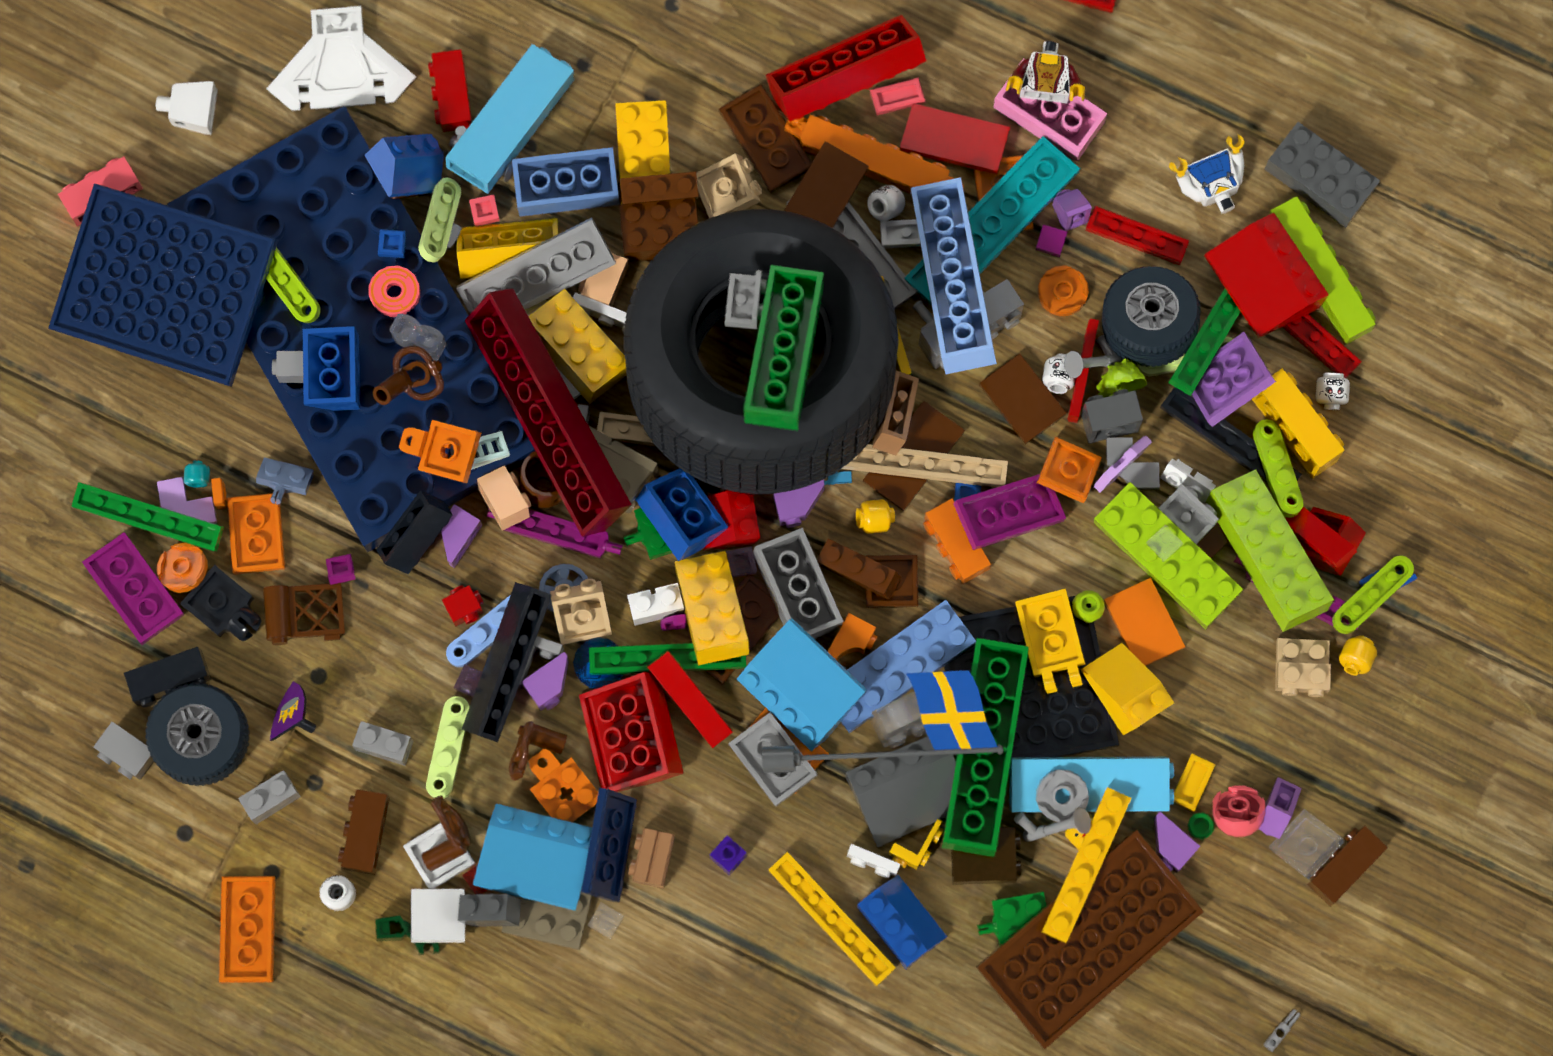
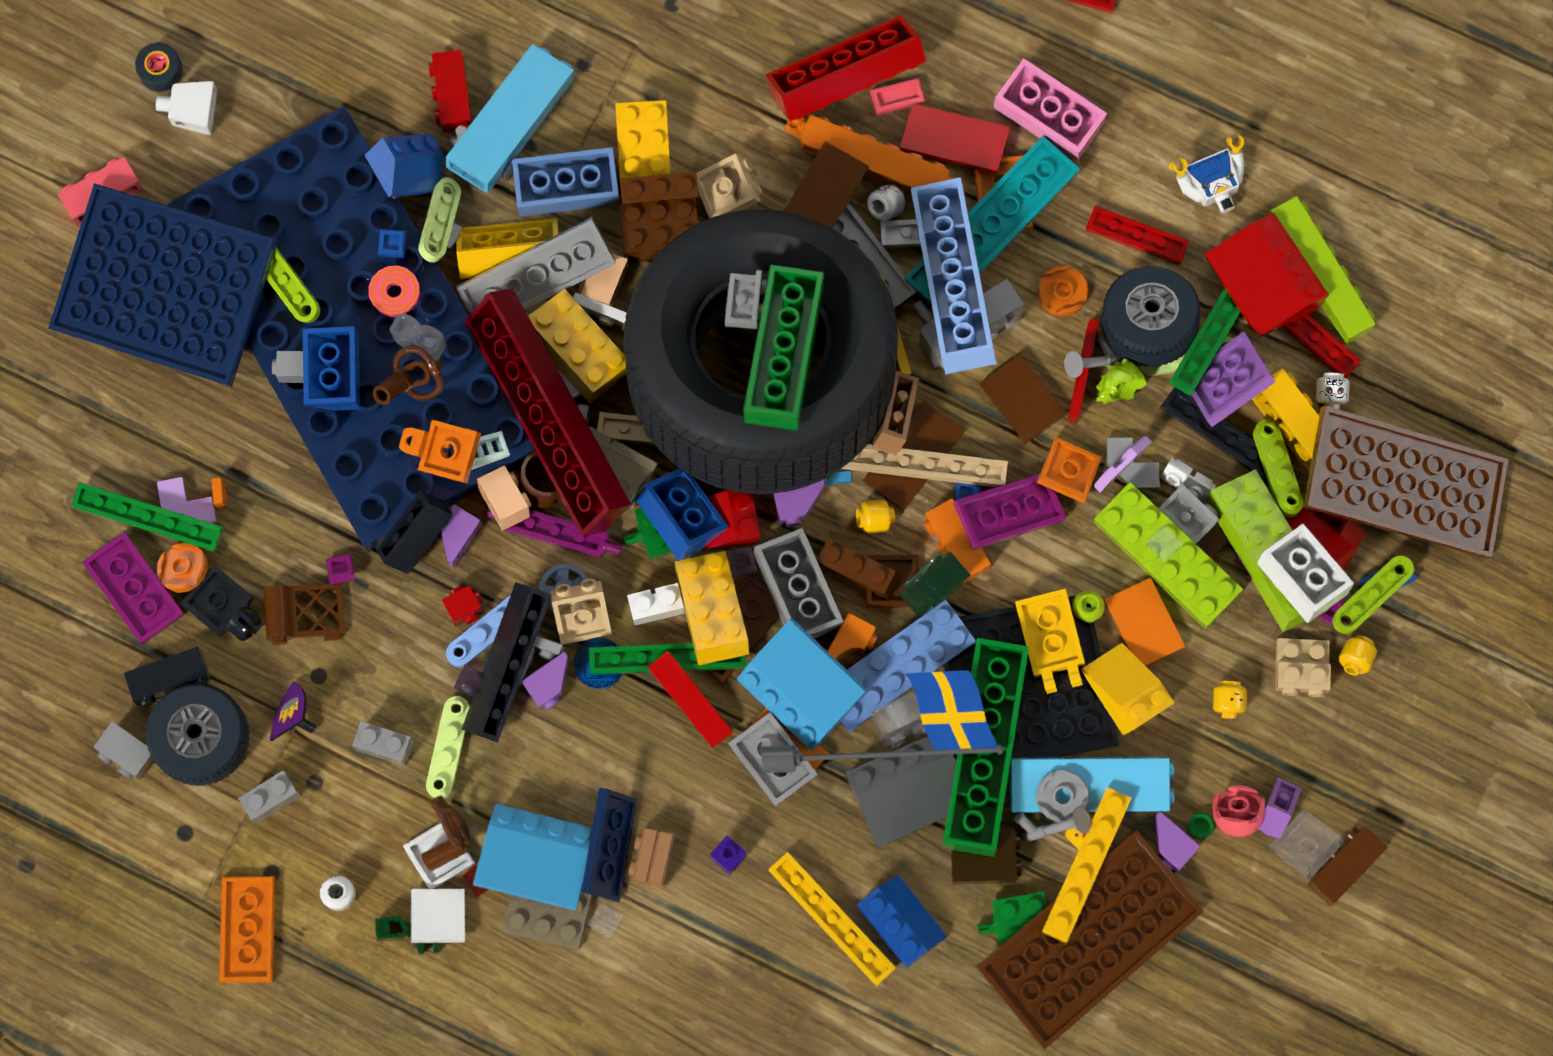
(153, 59): none -> black wheel
(196, 474): teal piece -> none
(255, 534): orange tile -> none
(284, 478): sand blue plate -> none
(340, 66): white plate -> none
(364, 831): reddish brown brick -> none
(484, 210): coral plate -> none
(489, 910): dark grey brick -> none
(536, 736): reddish brown piece -> none
(555, 777): orange plate -> none
(631, 733): red slope -> none
(674, 622): magenta tile -> none
(763, 138): reddish brown tile -> none
(862, 857): white plate -> none
(906, 857): yellow bracket -> none
(933, 583): none -> clear green brick
(1047, 77): torso -> none
(1051, 240): magenta tile -> none
(1055, 375): white head -> none
(1071, 209): medium lavender slope -> none
(1111, 416): dark grey brick -> none
(1192, 782): yellow tile -> none
(1229, 699): none -> yellow head
(1273, 1040): light grey pin -> none
(1305, 573): none -> white brick
(1322, 174): dark grey brick -> none
(1406, 482): none -> plate

